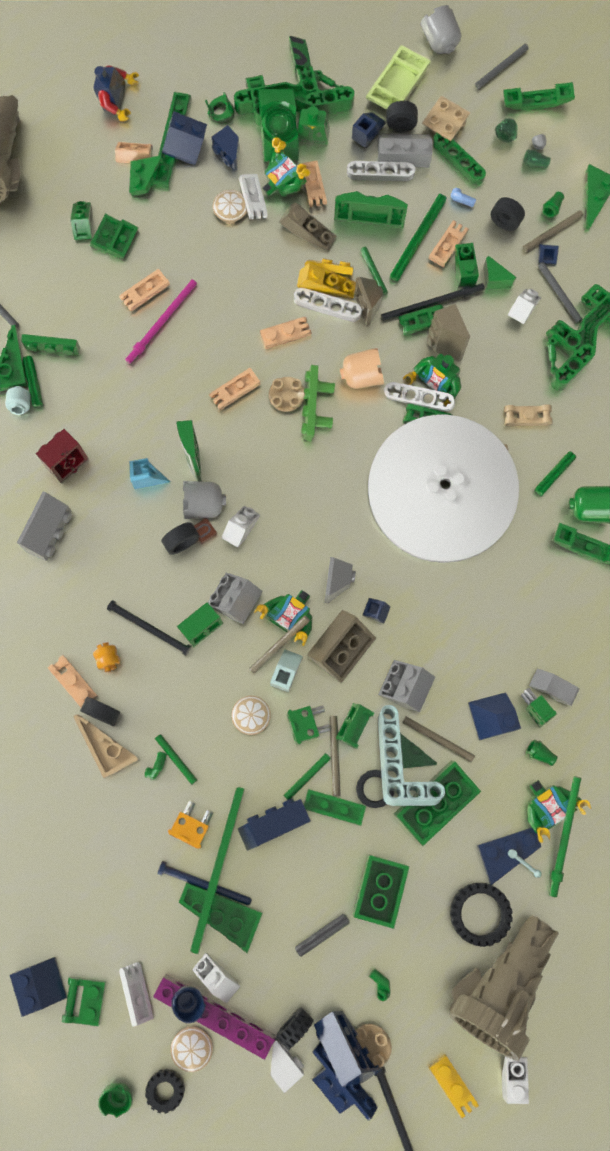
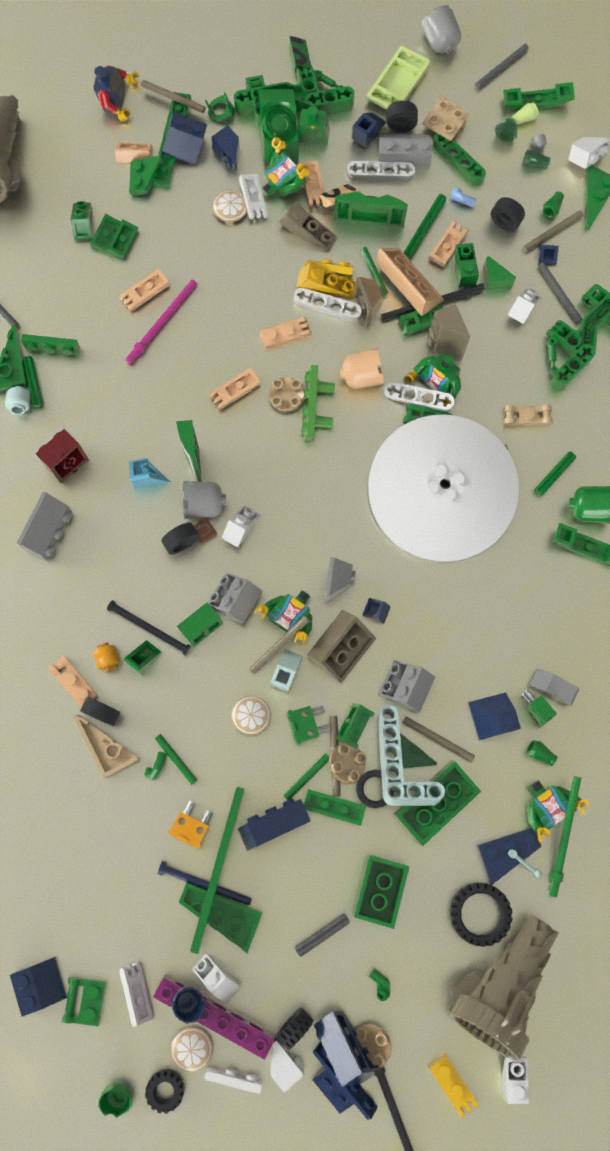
(142, 657): none -> green slope
(173, 96): none -> dark tan bar
(233, 1079): none -> white hinge
(328, 197): none -> light nougat slope
(347, 763): none -> tan dish
(408, 279): none -> light nougat slope
(526, 114): none -> yellowish green cone
(589, 150): none -> white slope

